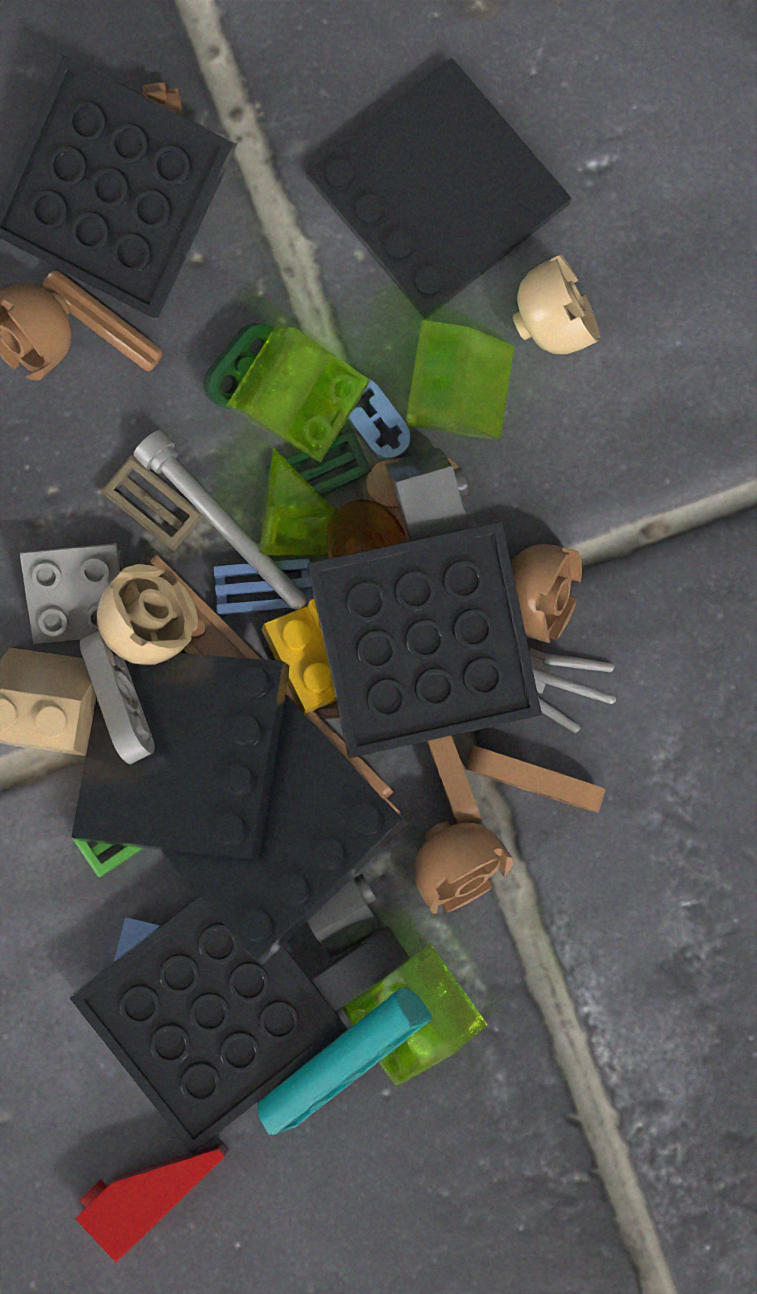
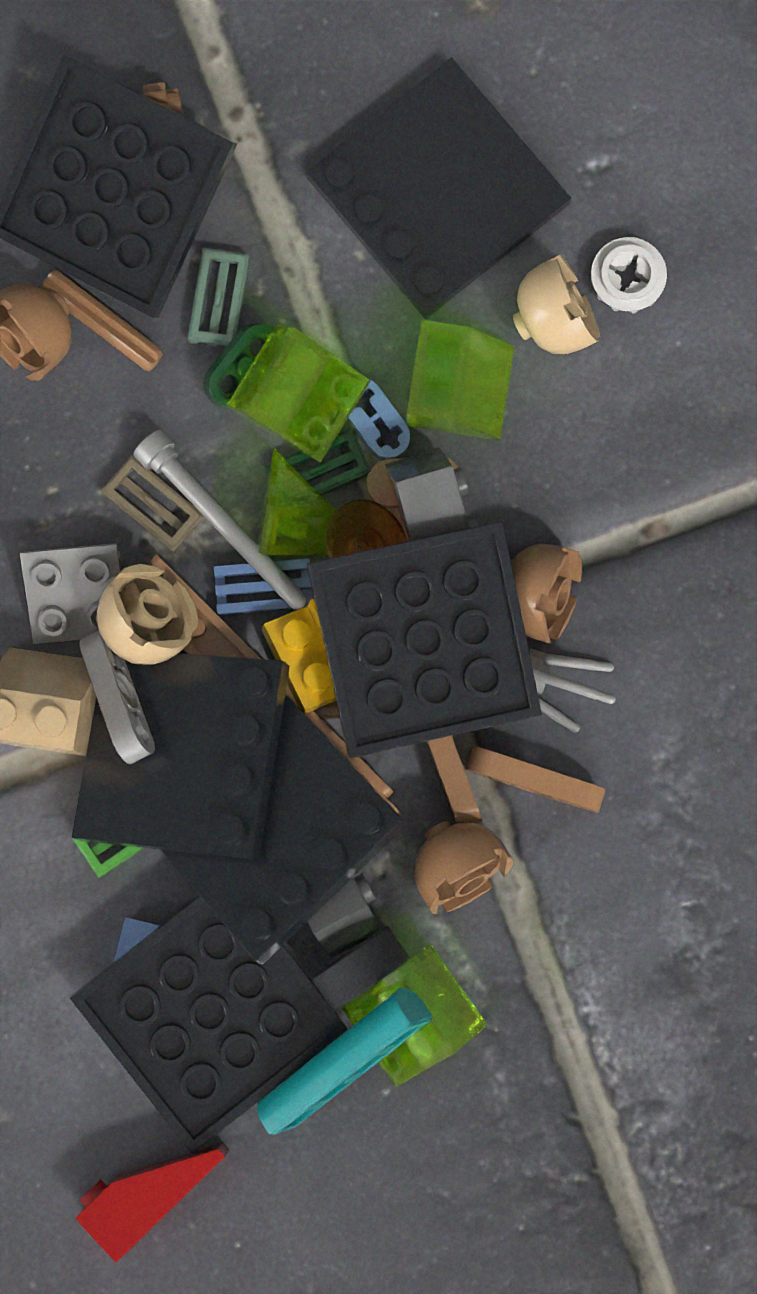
(213, 337): none -> sand green tile
(649, 268): none -> white gear

